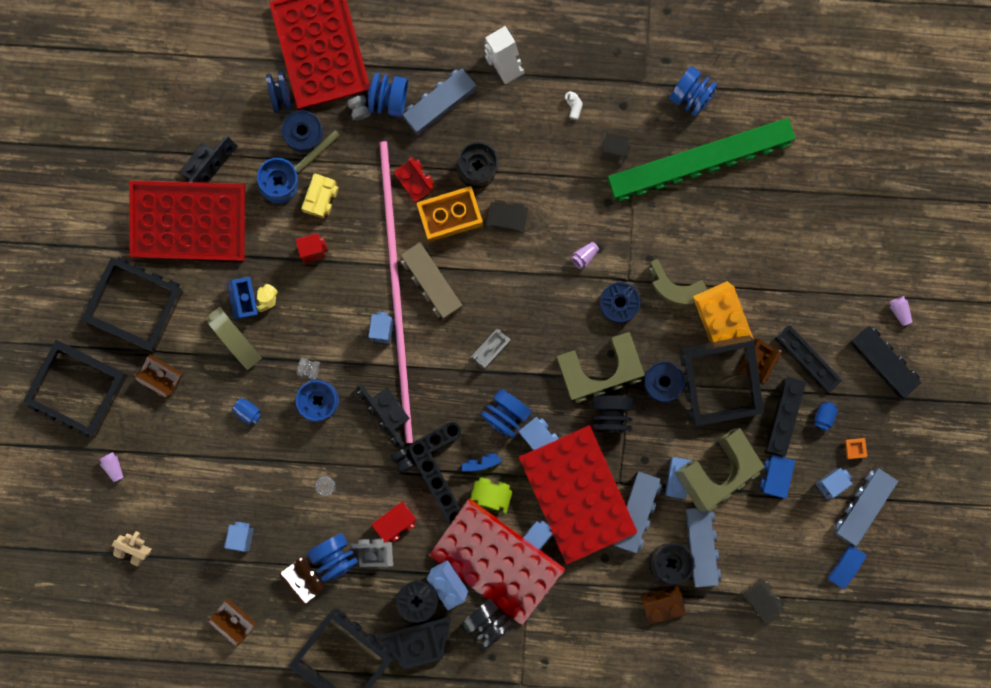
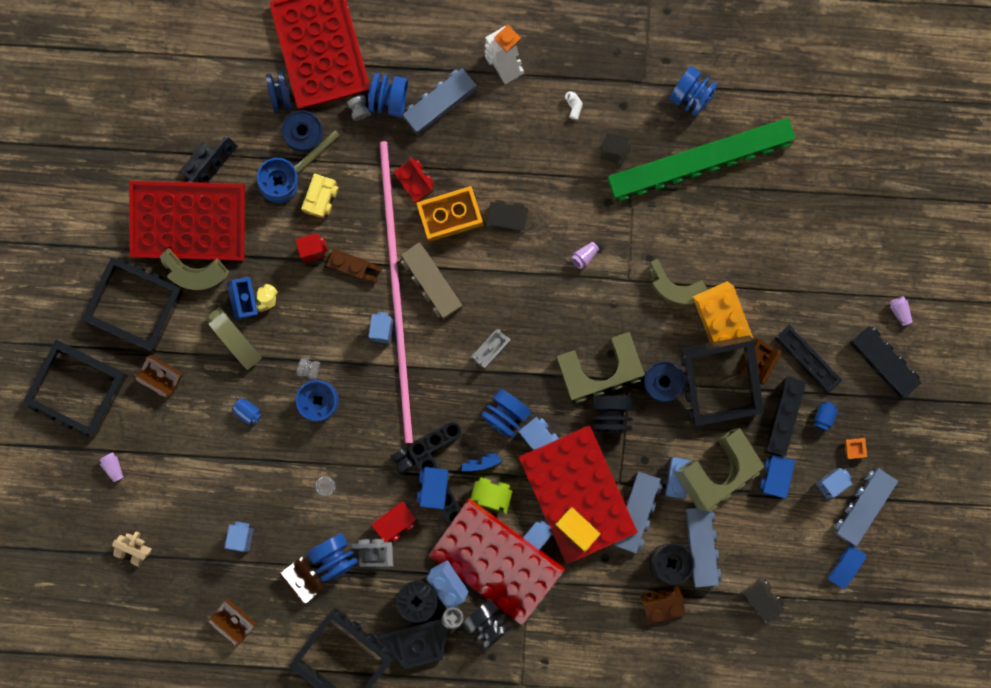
(193, 278): none -> olive arch
(352, 265): none -> reddish brown hinge
(387, 411): black bracket -> none
(434, 488): none -> blue brick
(453, 615): none -> light grey wheel
(477, 154): black wheel -> none
(507, 38): none -> orange plate
(578, 529): none -> yellow panel
(628, 294): dark blue wheel -> none

